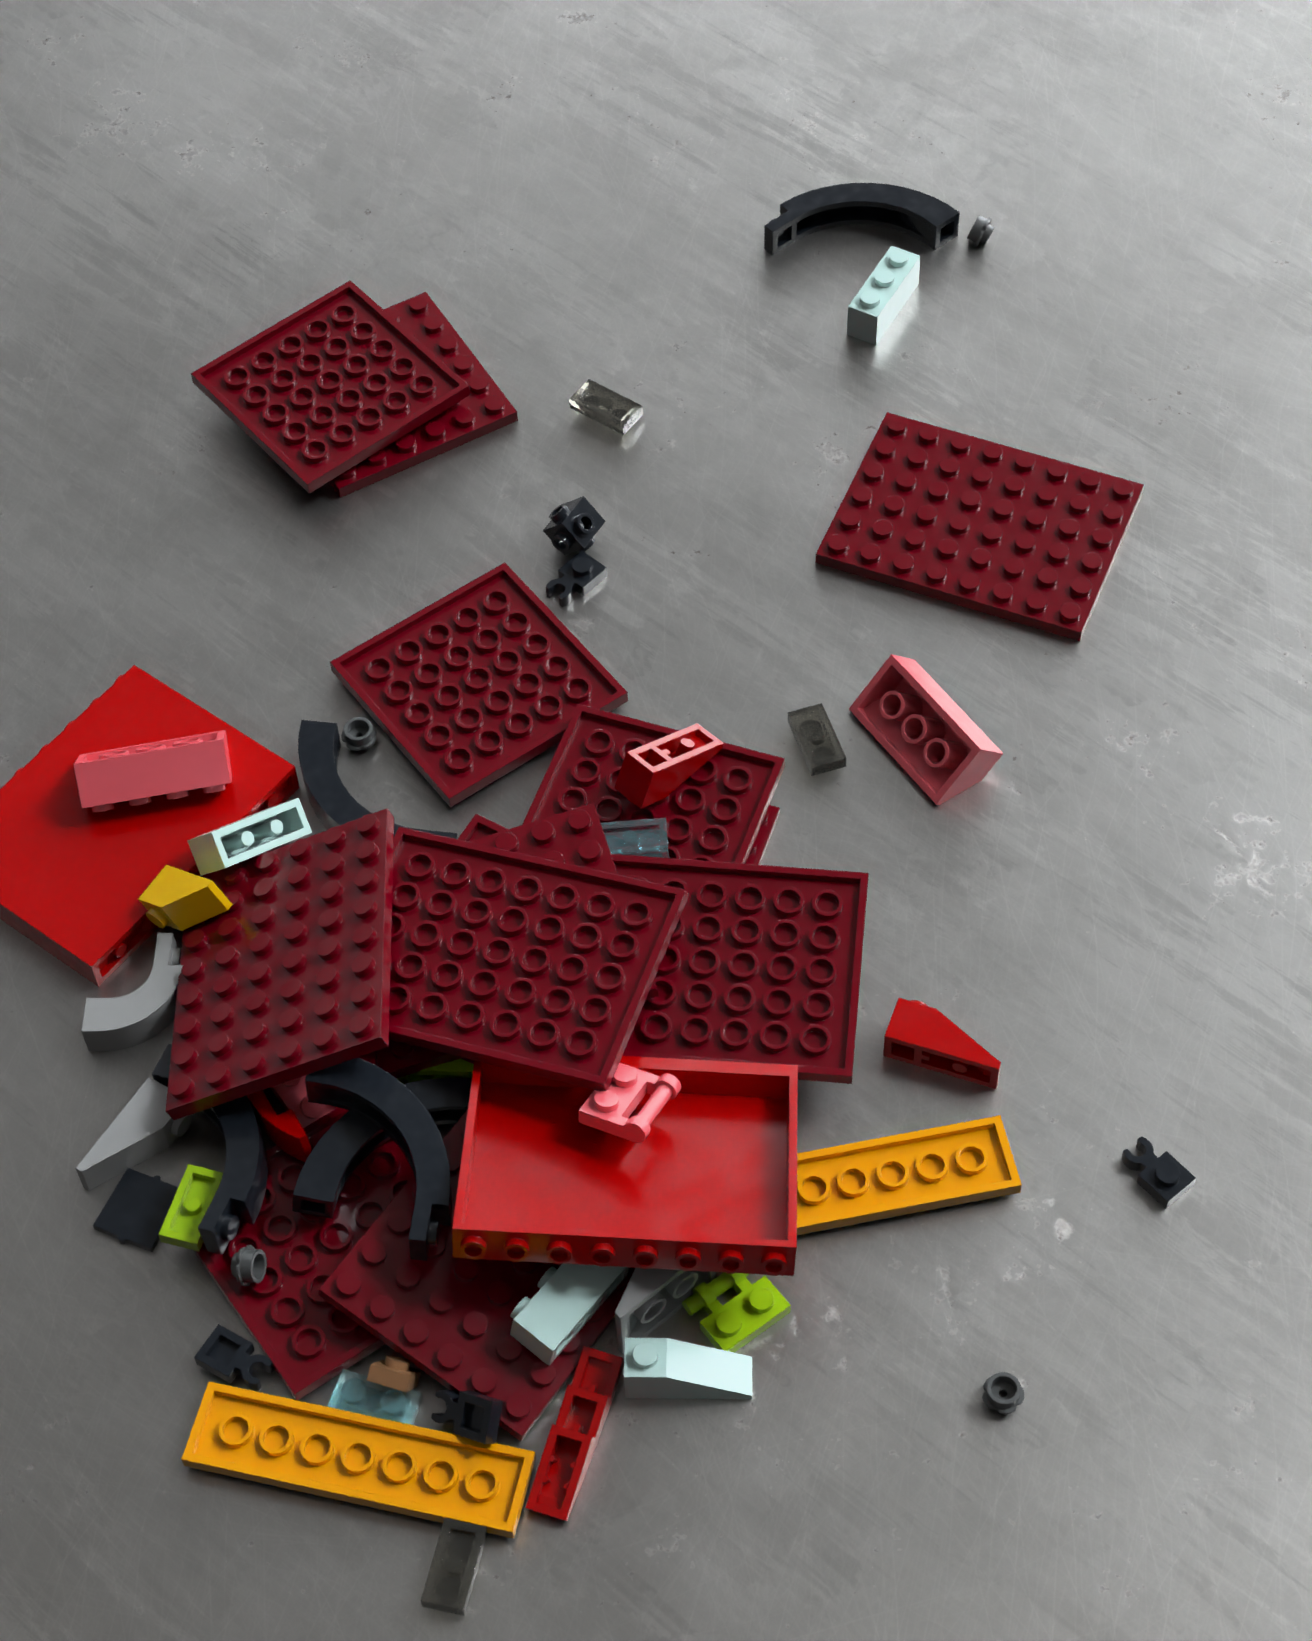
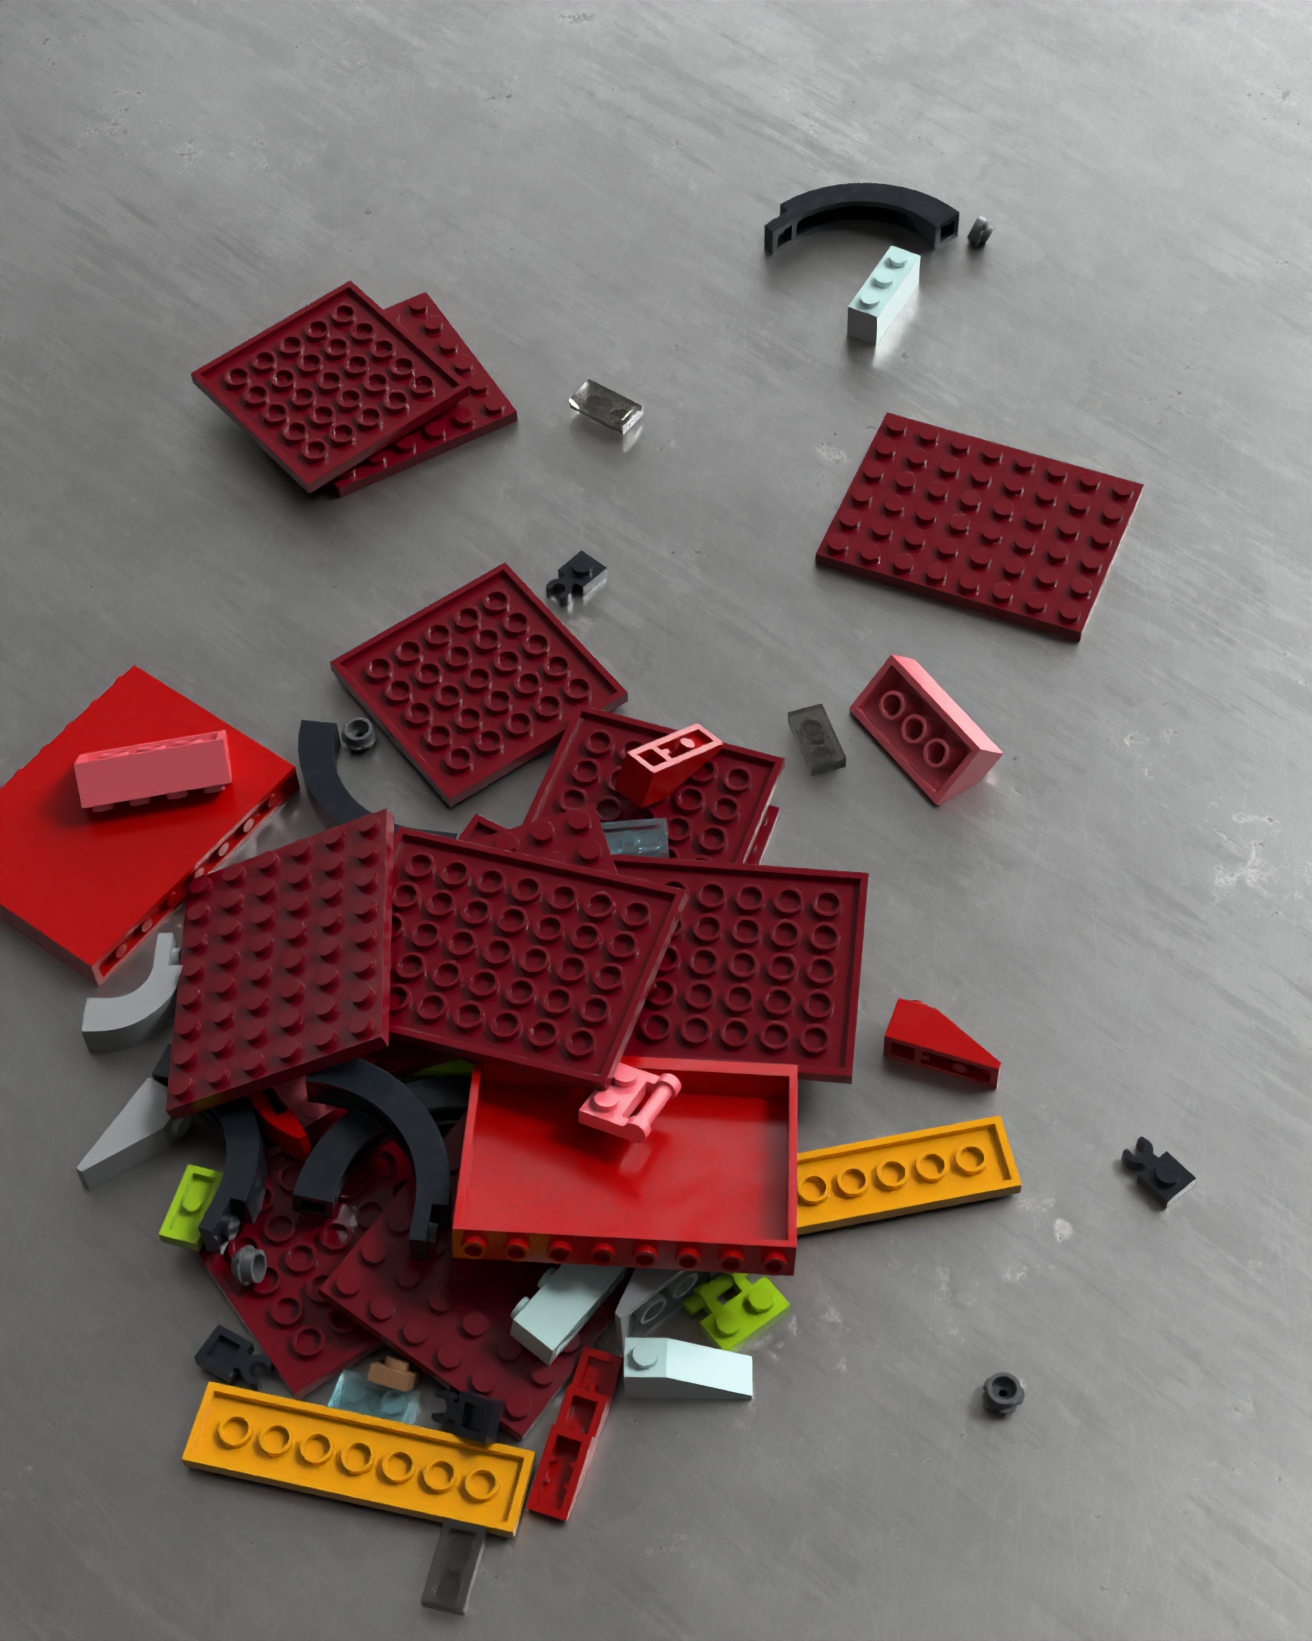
(136, 1209): black piece -> none
(182, 899): yellow slope -> none
(249, 836): light aqua brick -> none
(573, 526): black brick -> none

